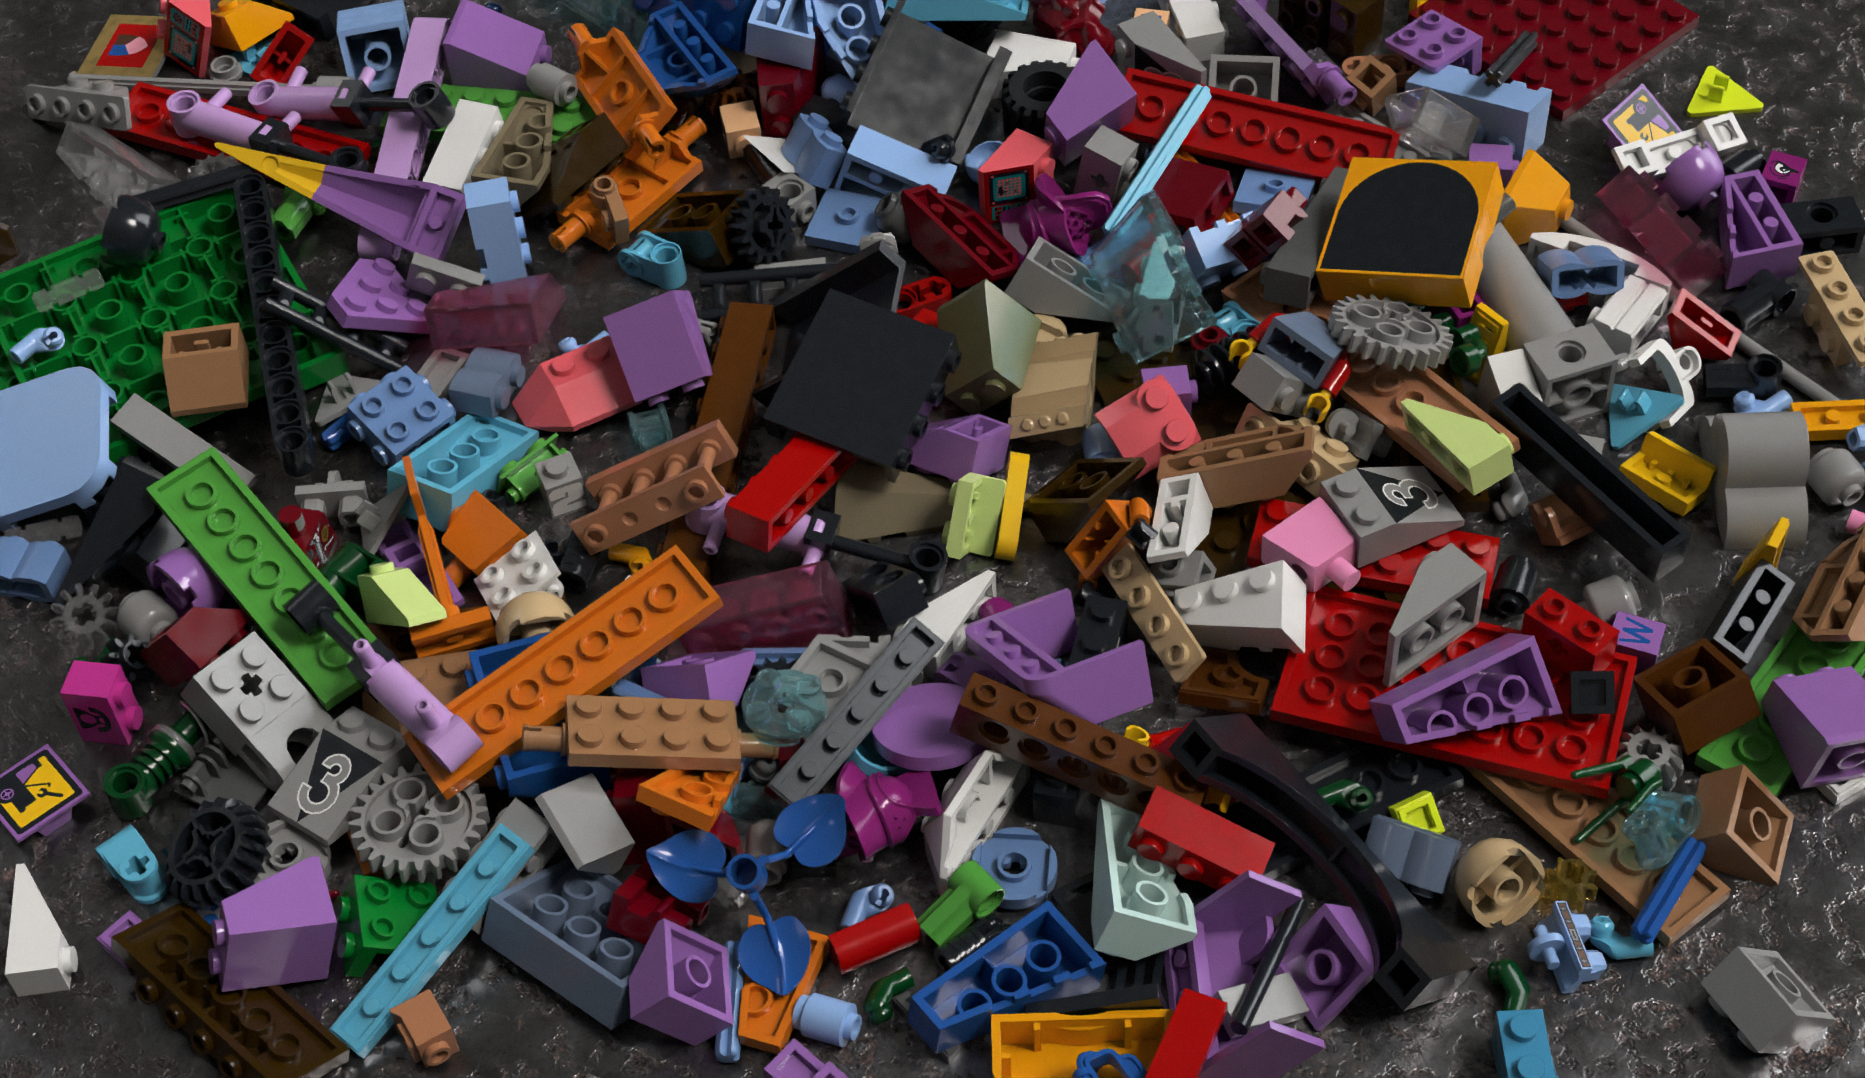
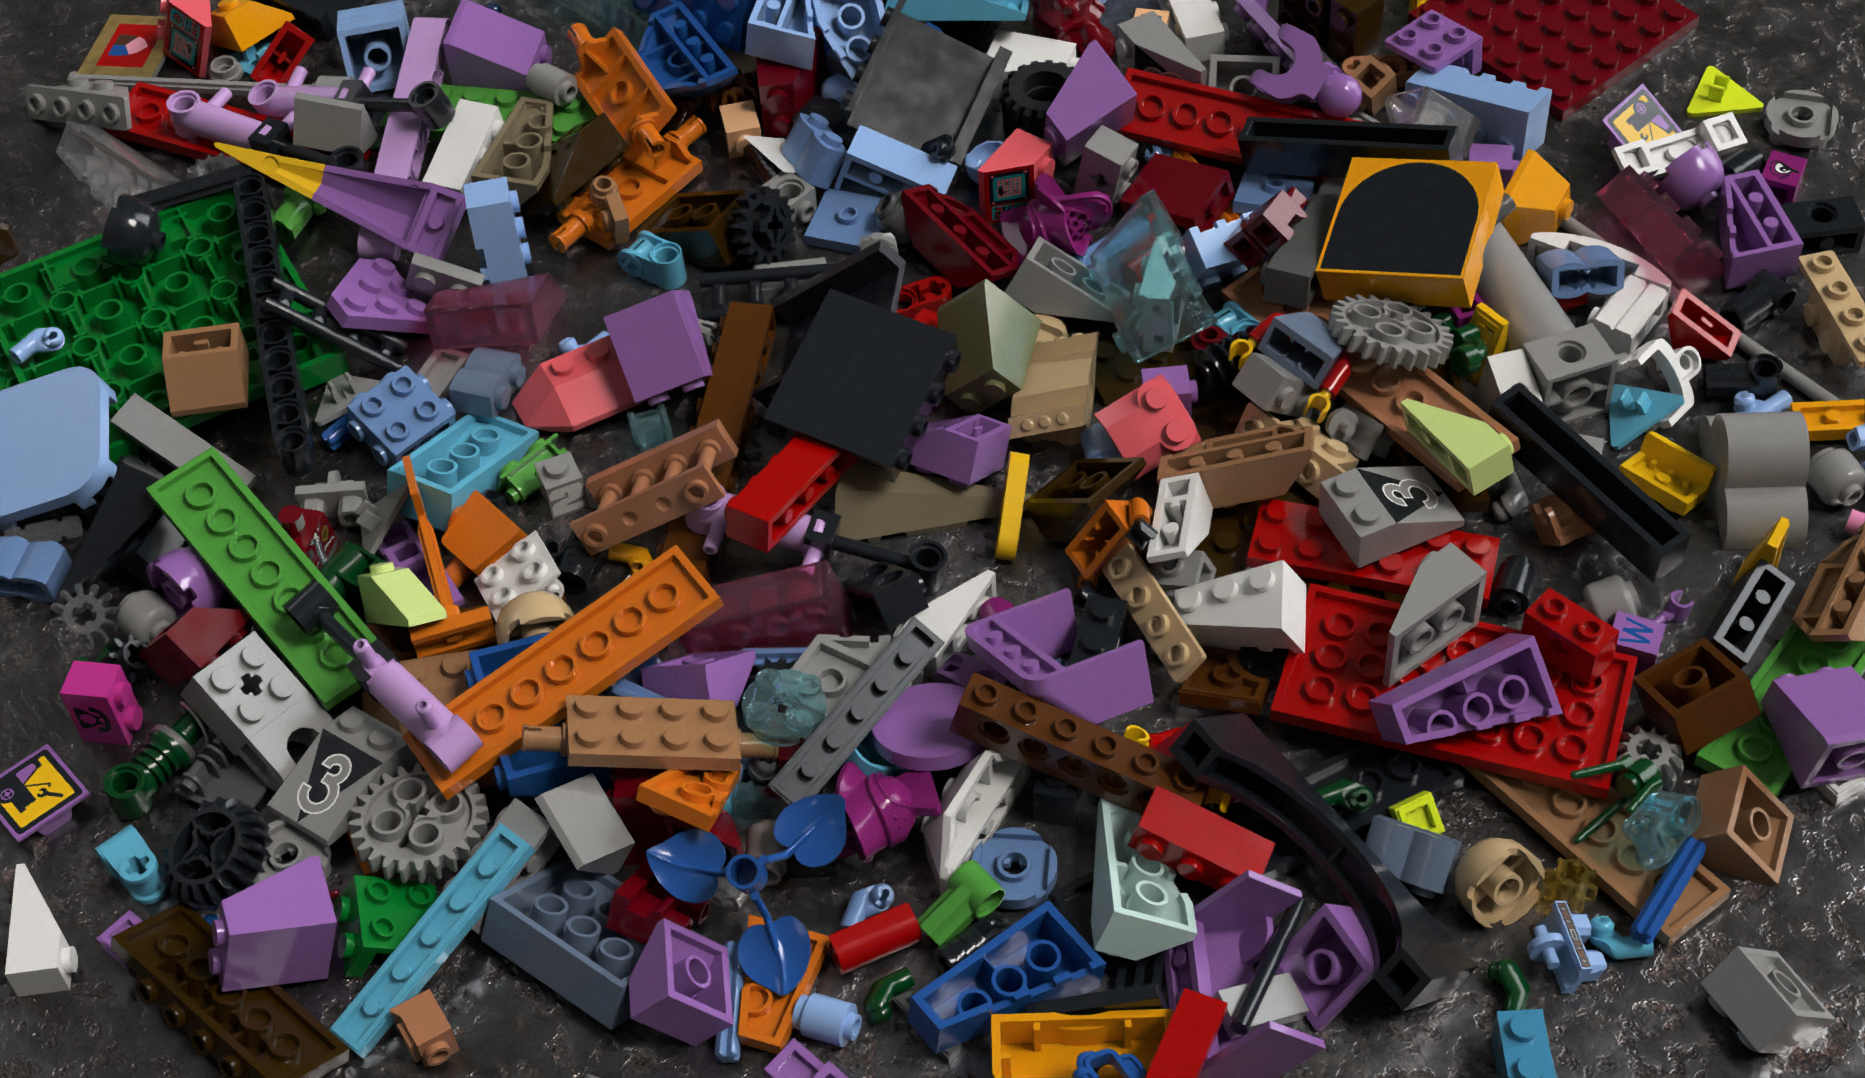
(68, 290): clear axle -> none
(331, 123): none -> light grey slope
(975, 515): yellowish green bracket -> none
(1161, 153): medium azure axle -> none
(1309, 78): none -> medium lavender piece
(1314, 547): bright pink torso -> none
(1328, 146): none -> black brick
(1511, 58): black axle -> none
(1592, 692): black plate -> none
(1673, 610): none -> medium lavender hand
(1786, 129): none -> light grey plate

